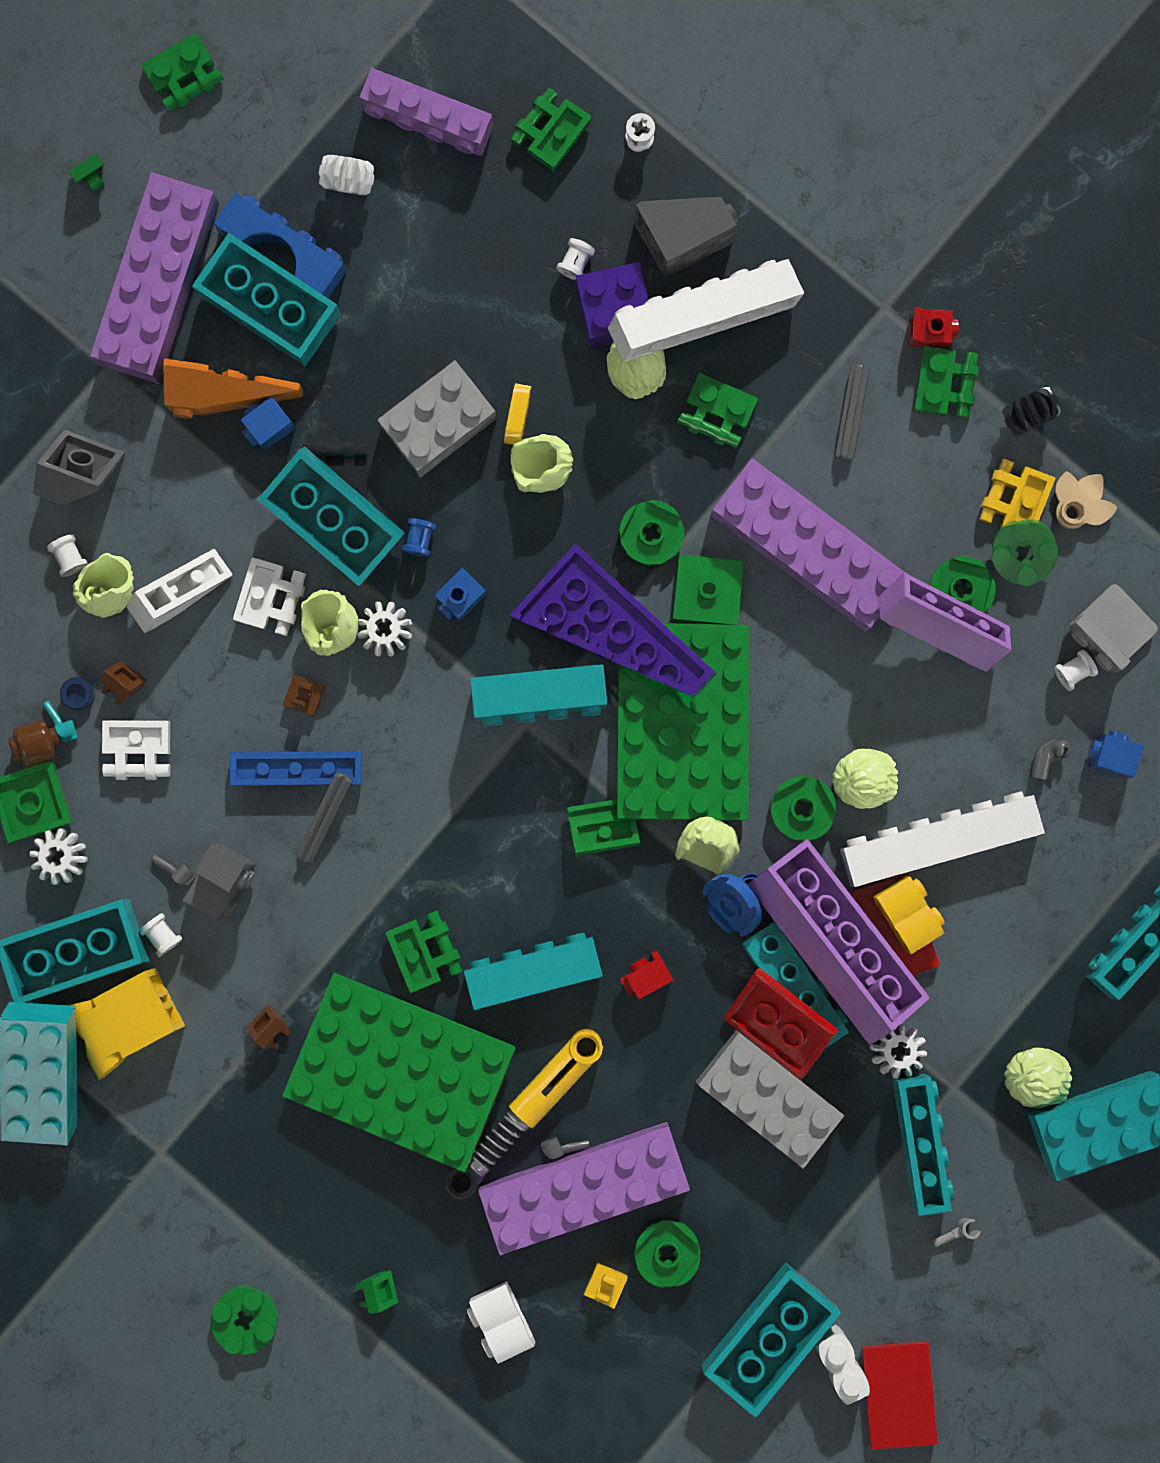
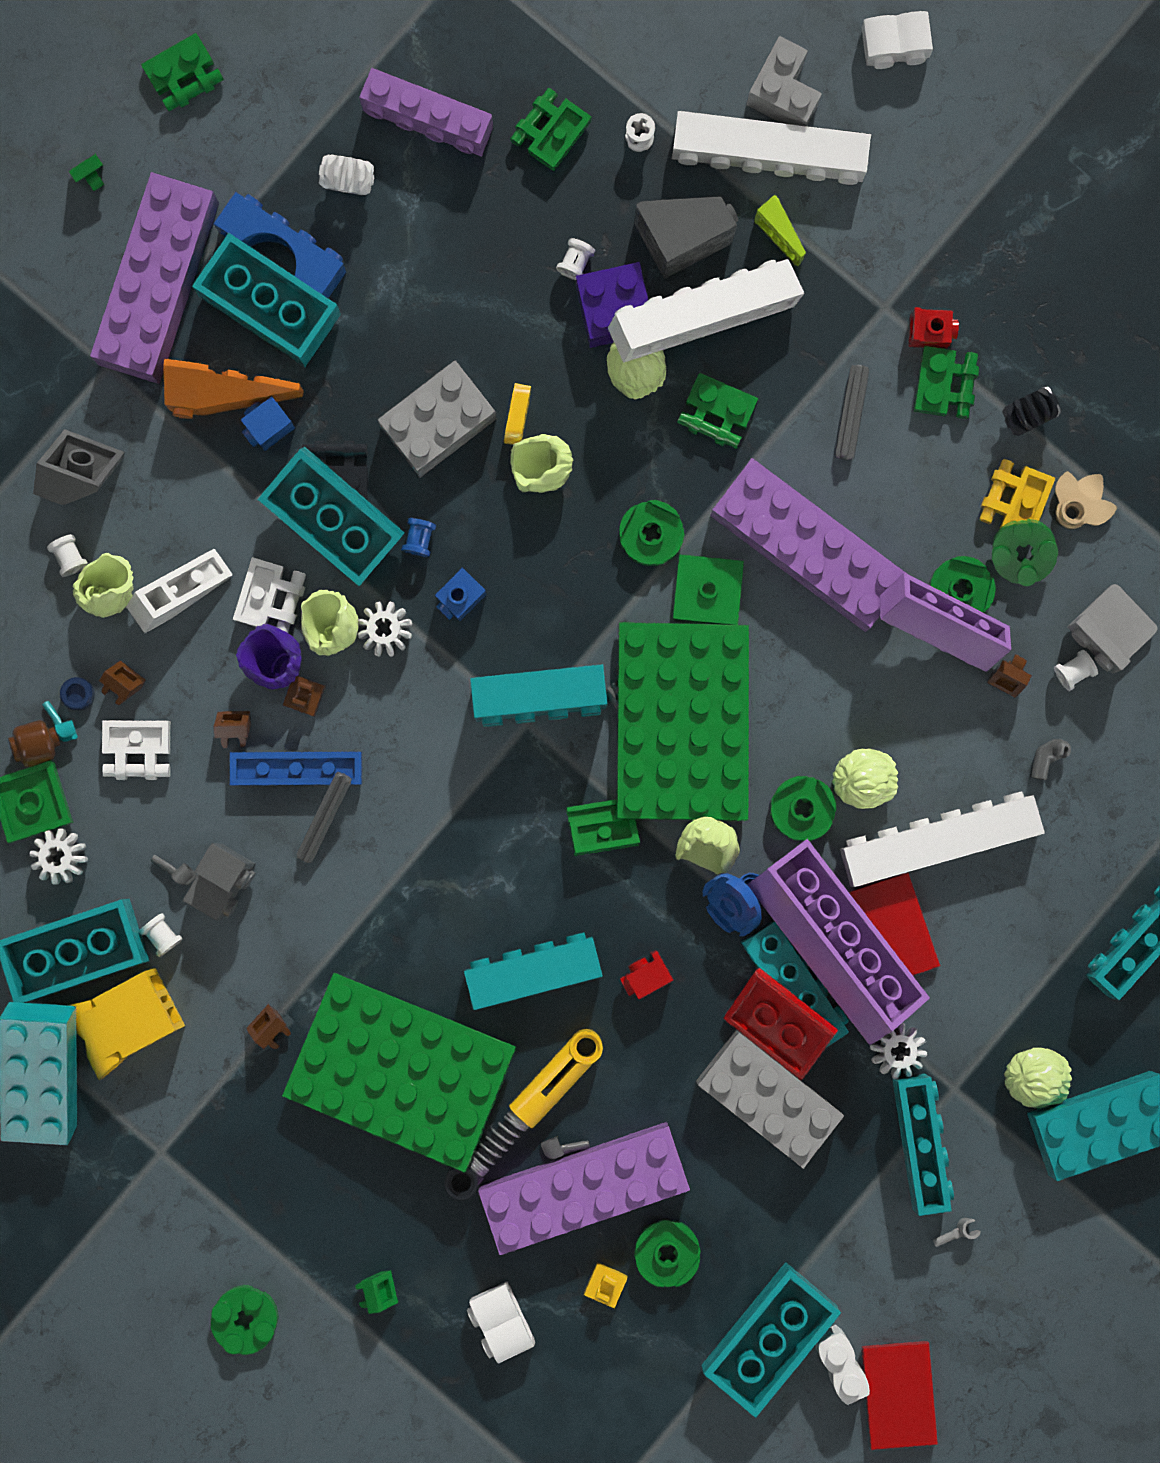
(232, 725): none -> reddish brown tile
(270, 657): none -> dark purple hair
(414, 955): green plate -> none
(600, 616): dark purple wing -> none
(771, 147): none -> white brick
(777, 90): none -> light grey brick
(777, 226): none -> lime slope
(897, 39): none -> white brick
(909, 914): yellow brick -> none
(1010, 676): none -> reddish brown tile
(1115, 754): blue brick -> none

